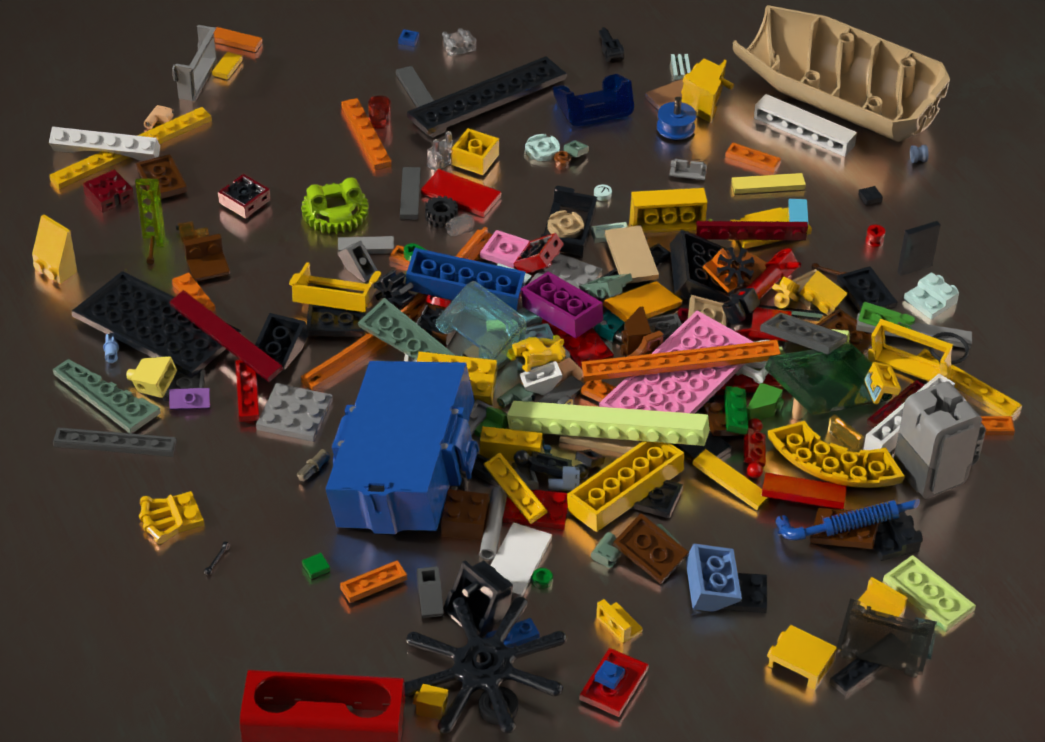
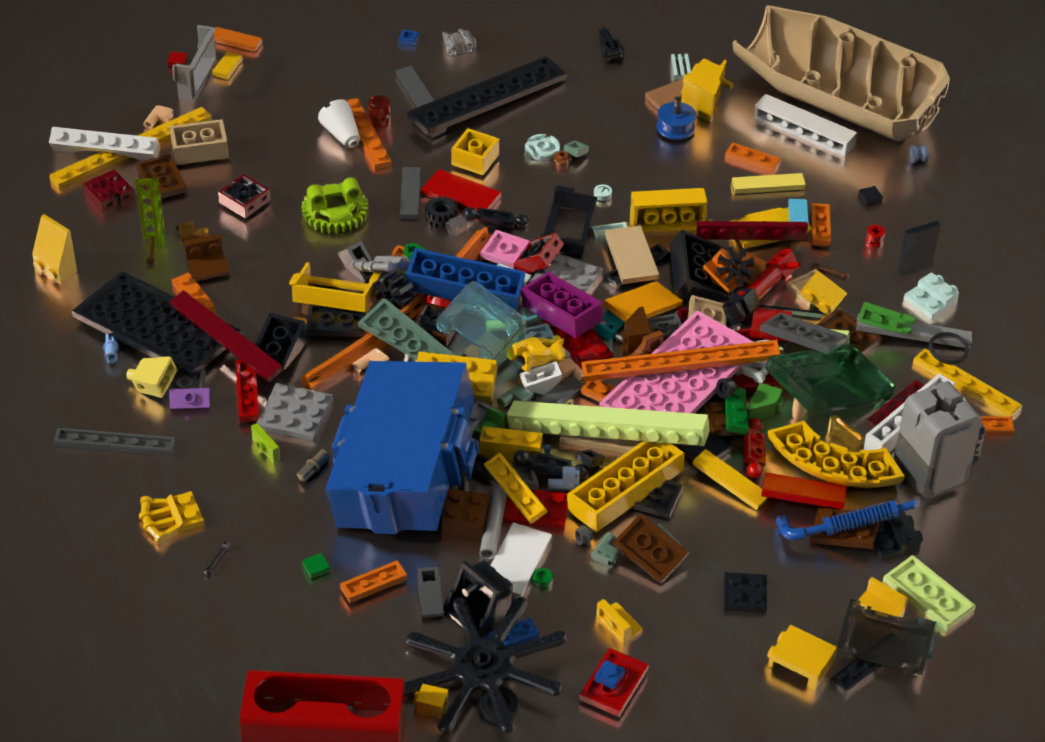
(107, 397): sand green wing -> none
(177, 58): none -> red tile
(199, 142): none -> tan brick
(265, 443): none -> lime plate
(340, 122): none -> white cone
(373, 245): light grey tile -> none
(374, 355): none -> light nougat piece
(381, 263): none -> light grey plate
(440, 154): clear piece -> none
(495, 217): none -> black plate
(566, 224): tan tile -> none
(583, 535): none -> dark grey plate
(606, 286): sand green plate -> none
(610, 103): clear blue windscreen -> none
(695, 170): light grey hinge -> none
(712, 577): medium blue slope -> none
(726, 387): none -> black tile
(786, 290): yellow hips -> none
(820, 224): none -> orange plate
(866, 286): black plate -> none
(881, 380): yellow panel -> none
(906, 361): yellow piece -> none

